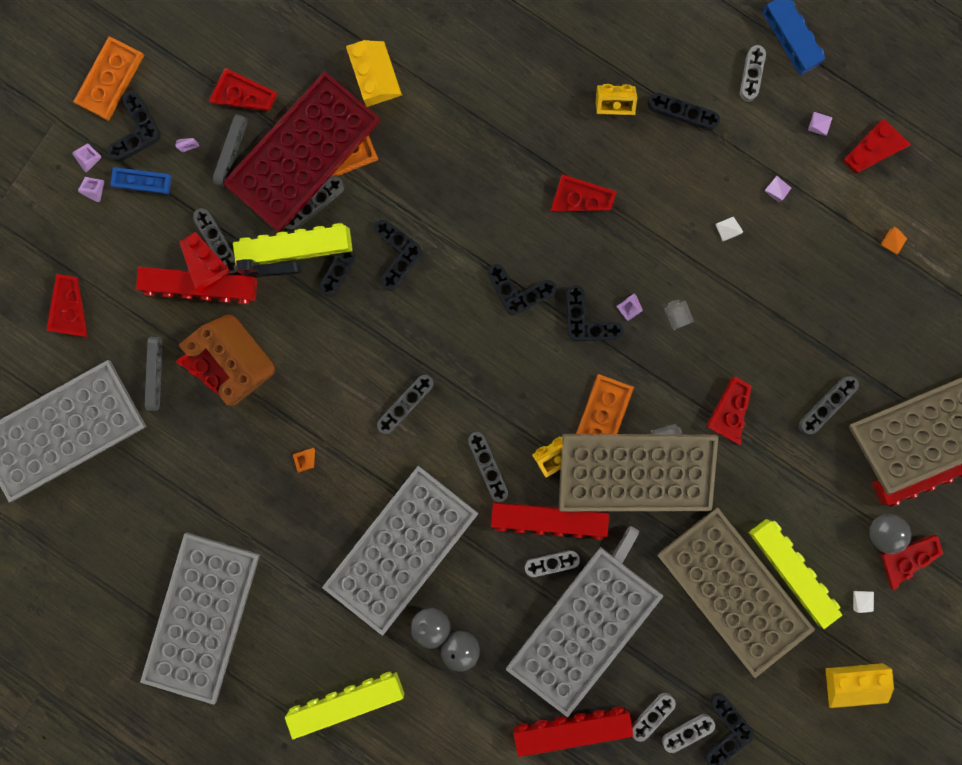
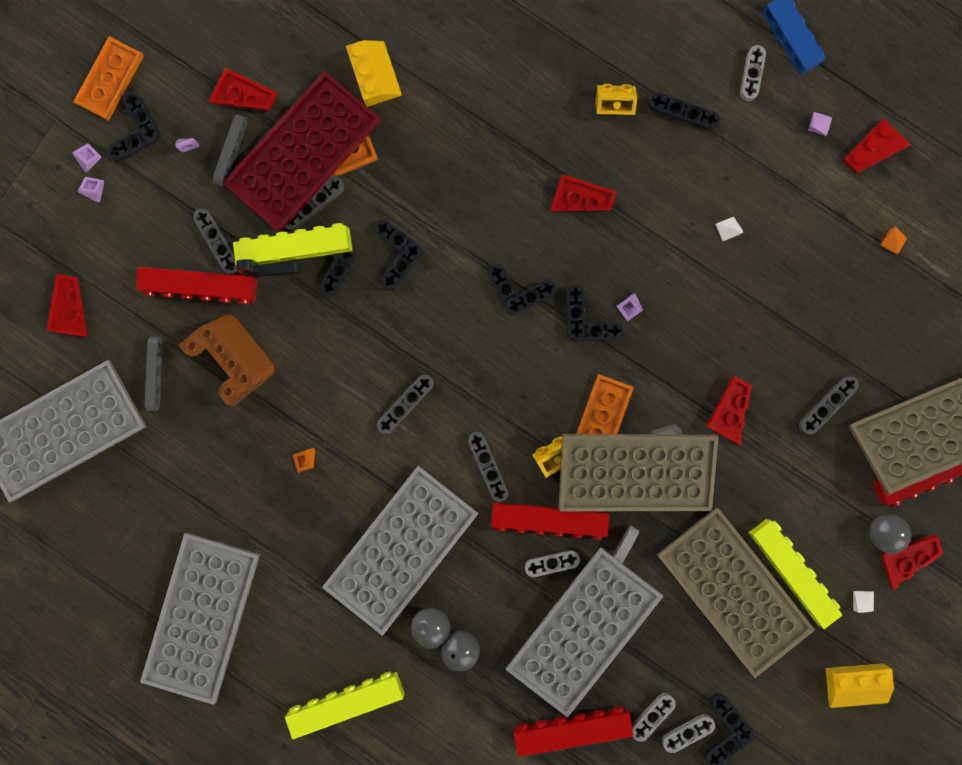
(140, 180): blue plate -> none
(202, 262): red wing -> none
(205, 368): red wing -> none
(678, 314): clear brick -> none
(778, 189): lavender slope -> none

